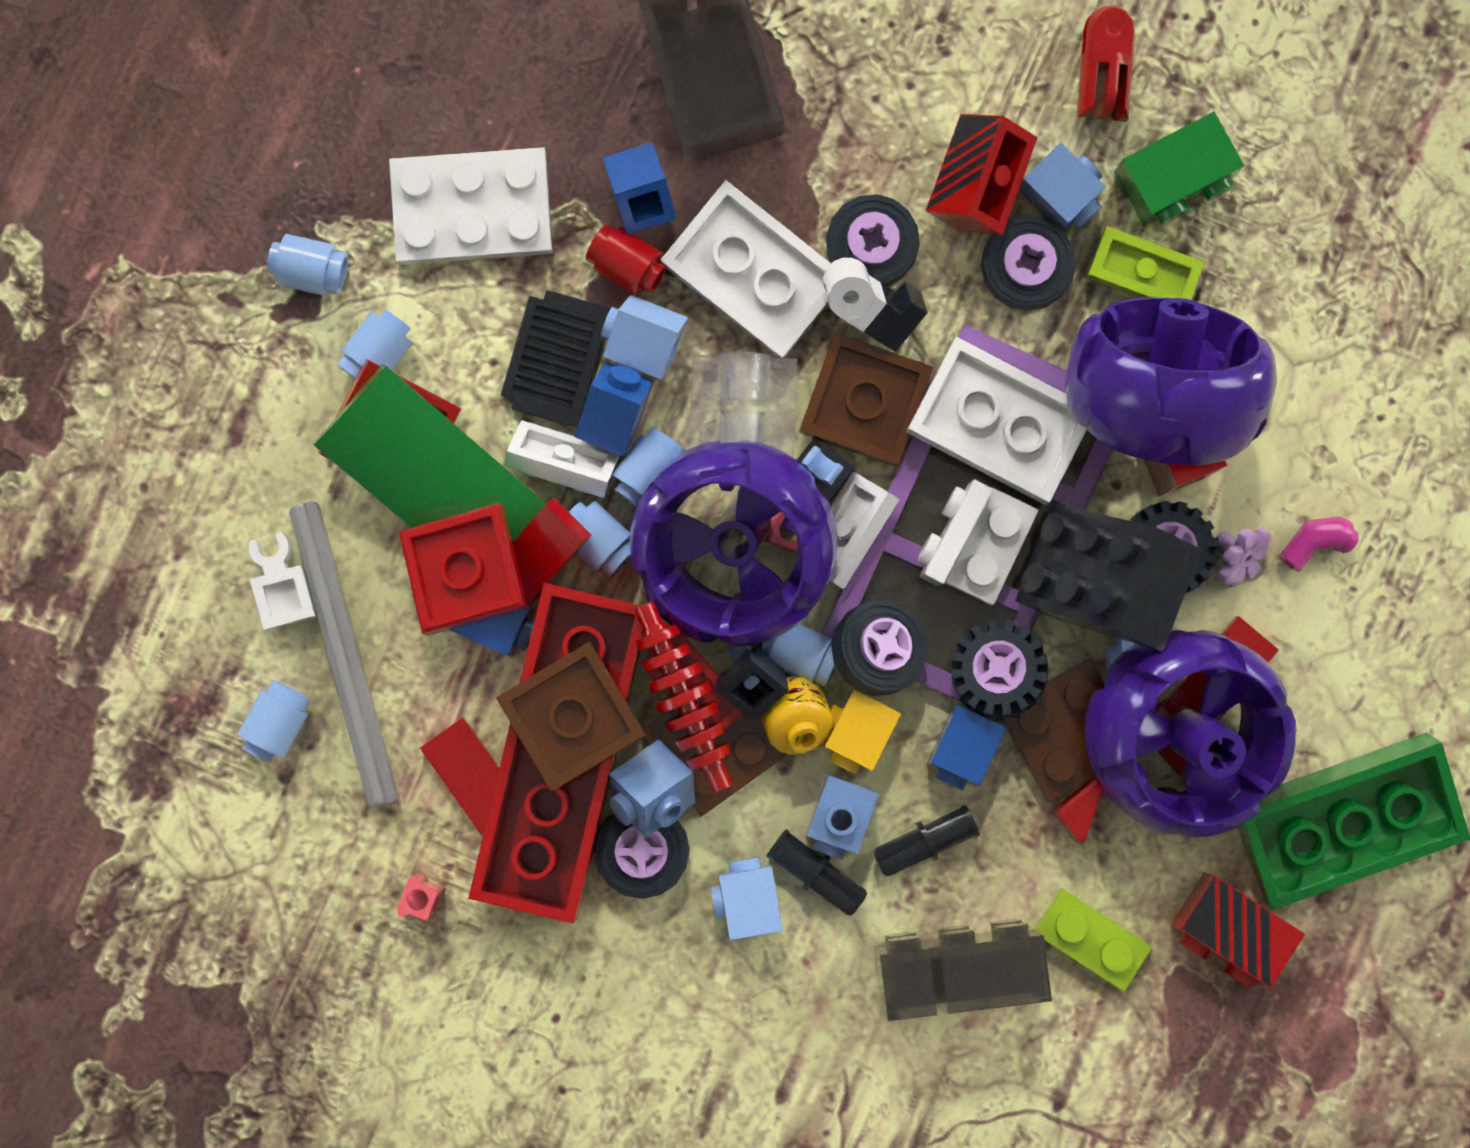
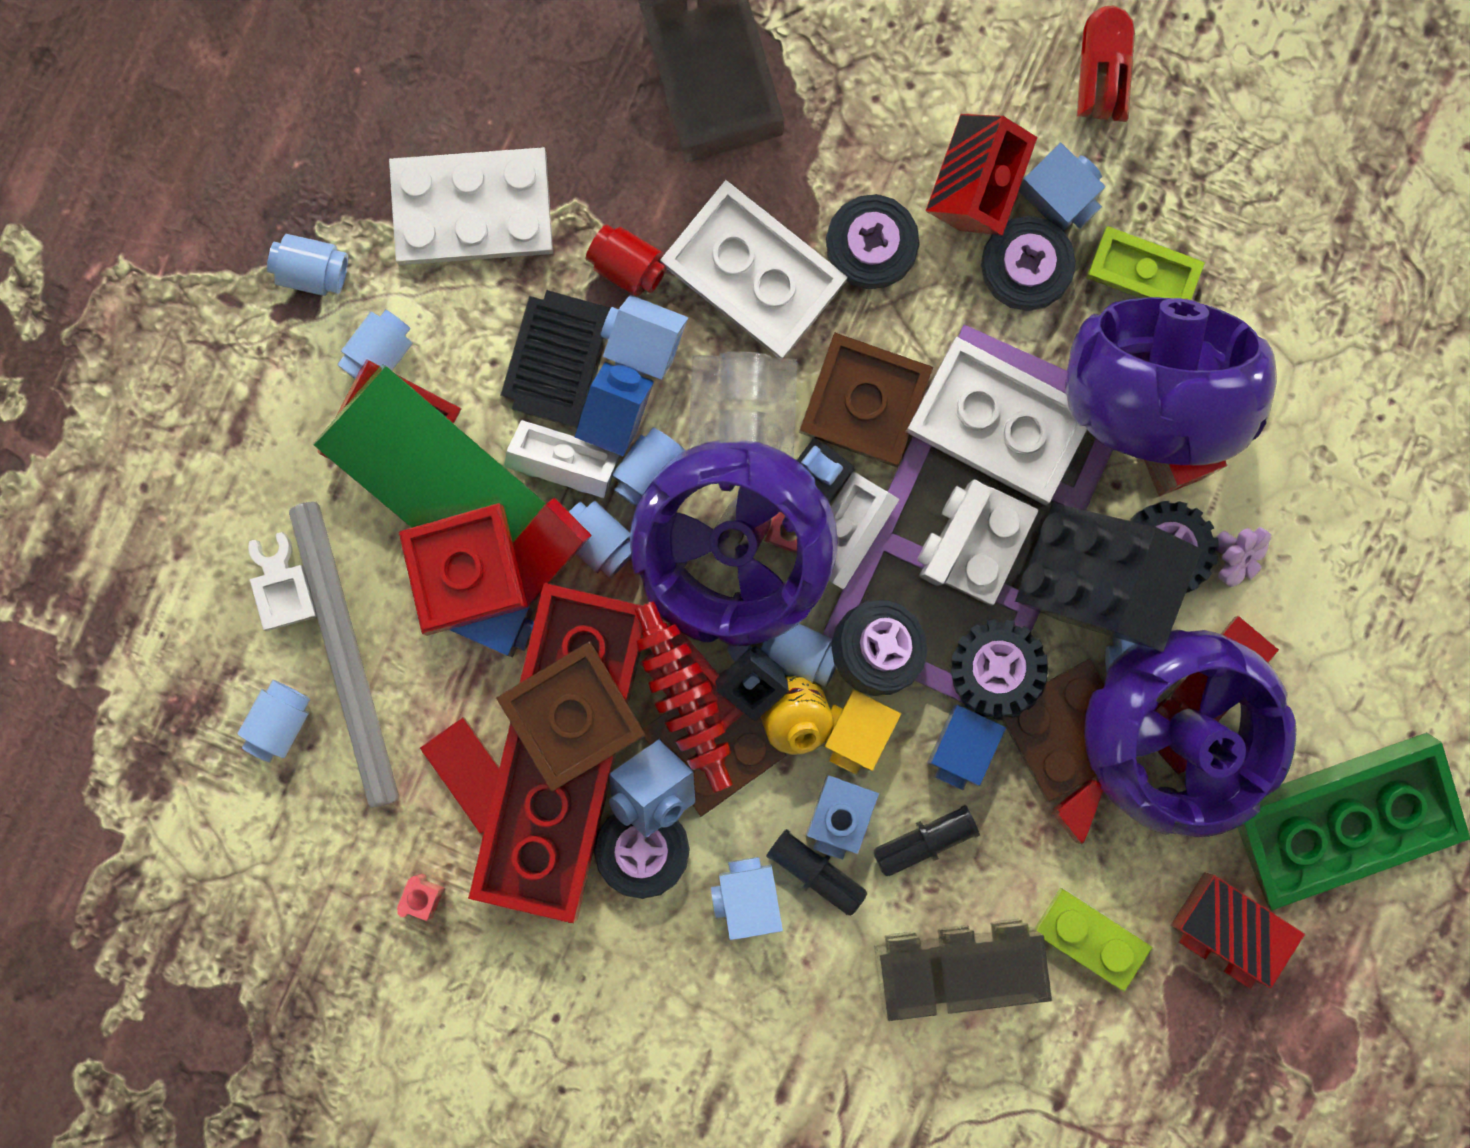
(639, 188): blue brick -> none
(872, 305): leg -> none
(1179, 169): green brick -> none
(1319, 534): dark pink arm -> none

